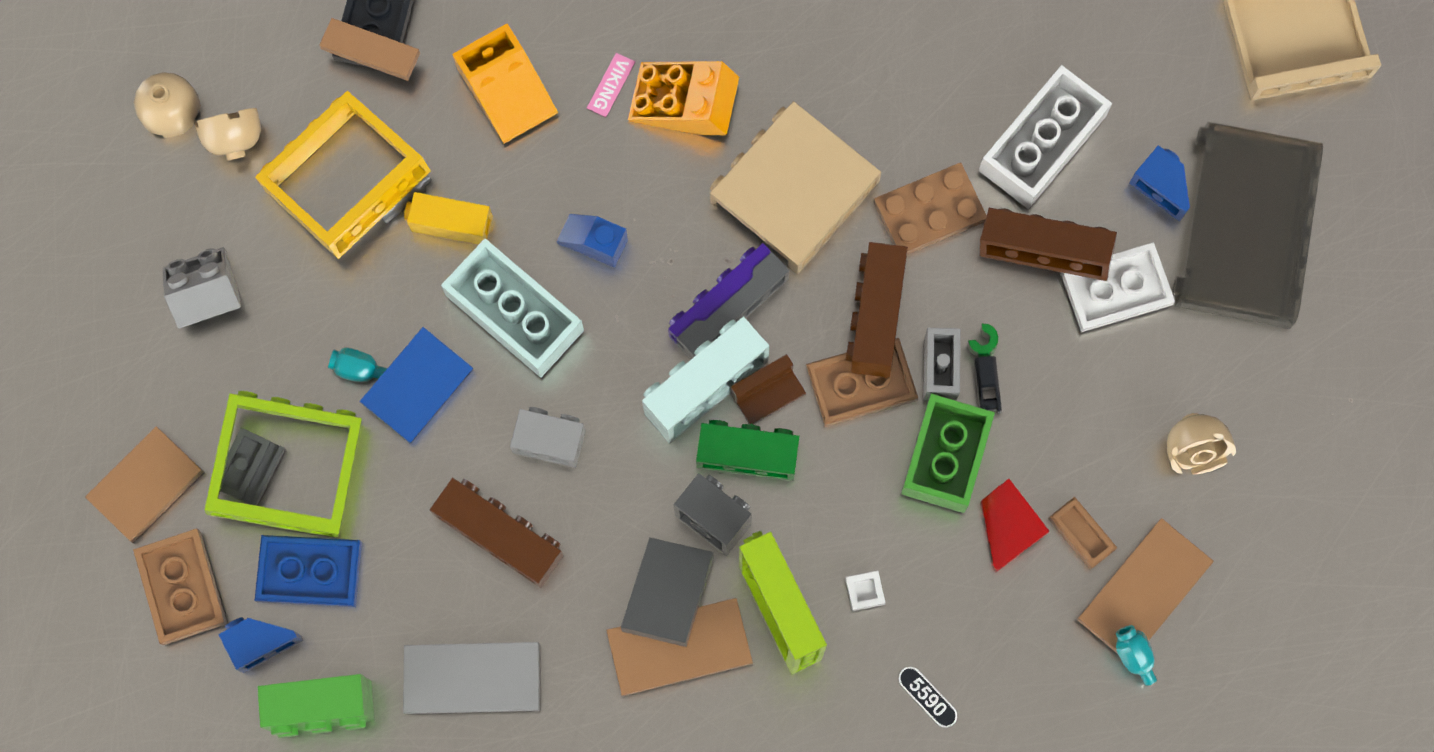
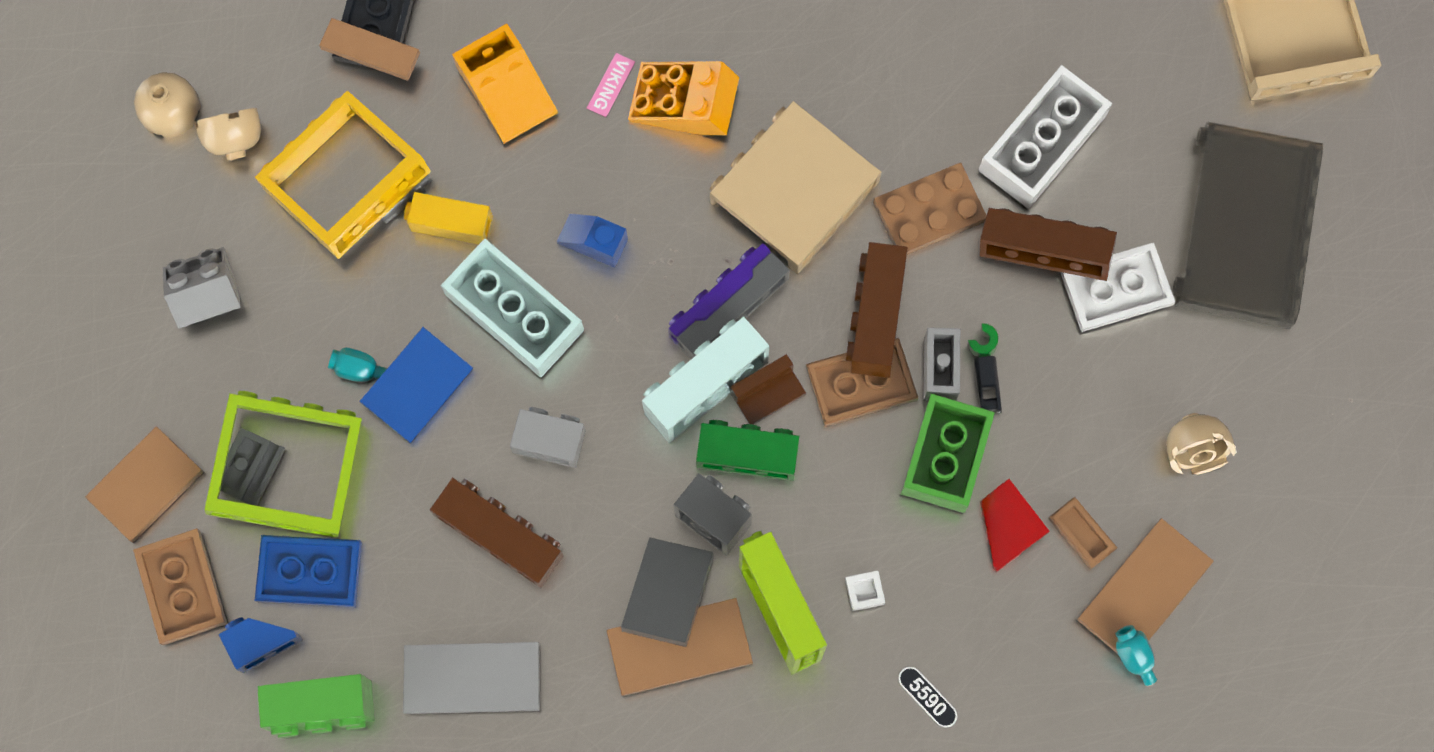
(1163, 182): blue slope -> none

